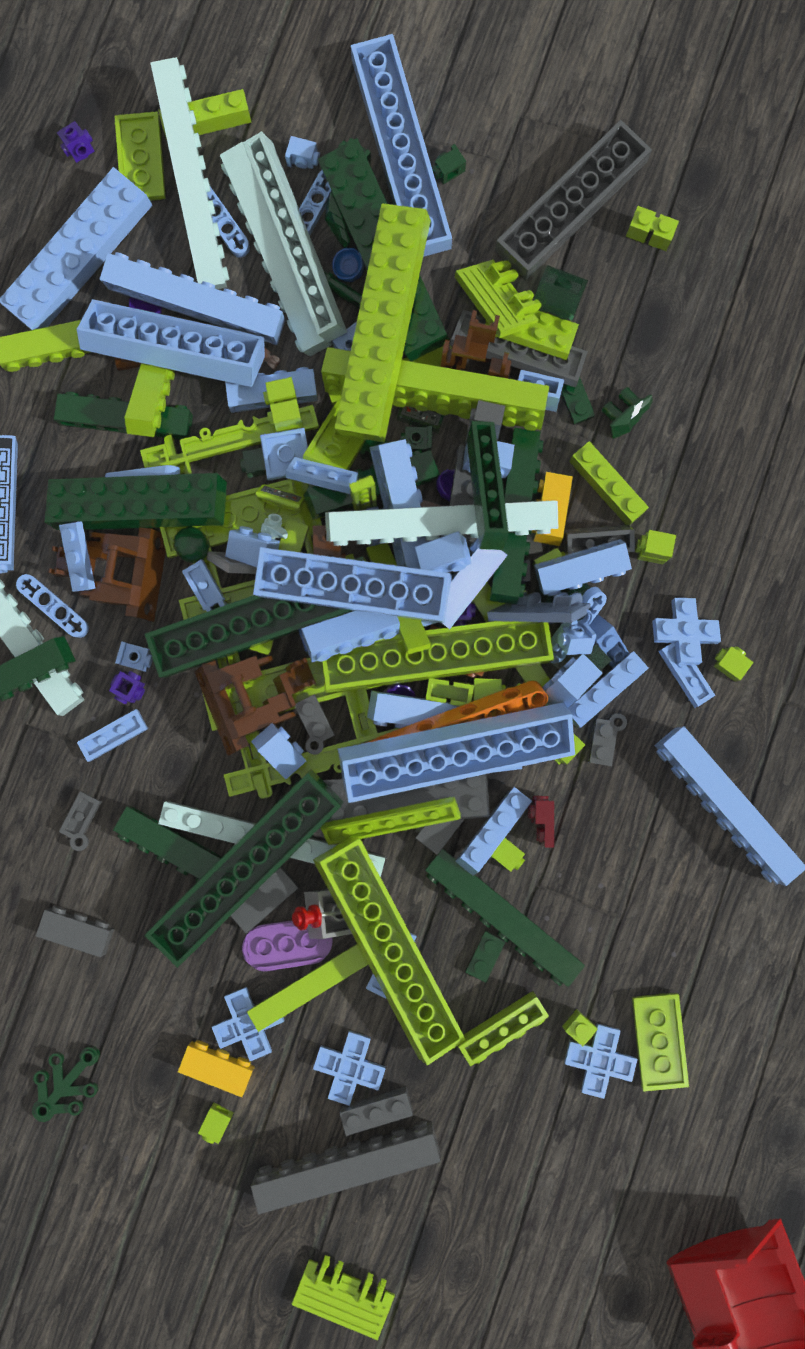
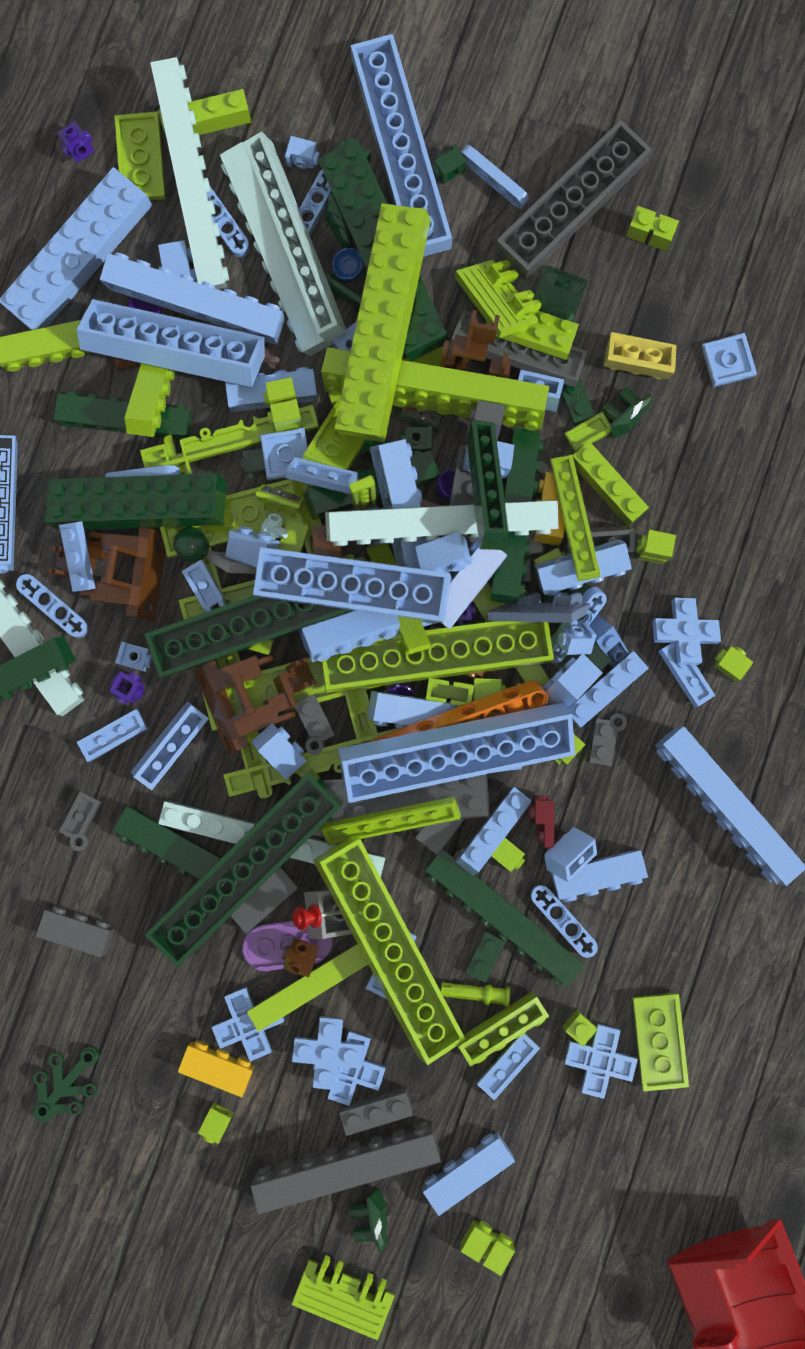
(169, 745): none -> light blue brick
(177, 258): none -> light blue brick
(300, 957): none -> reddish brown brick
(328, 1052): none -> light blue plate
(375, 1210): none -> dark green connector
(467, 1173): none -> light blue brick
(483, 1243): none -> lime piece
(486, 994): none -> lime pin
(494, 177): none -> light blue beam
(507, 1066): none -> light blue plate
(563, 921): none -> light blue beam
(570, 854): none -> light blue brick
(575, 518): none -> lime tile
(590, 430): none -> lime tile
(601, 874): none -> light blue brick
(640, 356): none -> light yellow slope
(728, 360): none -> light blue tile

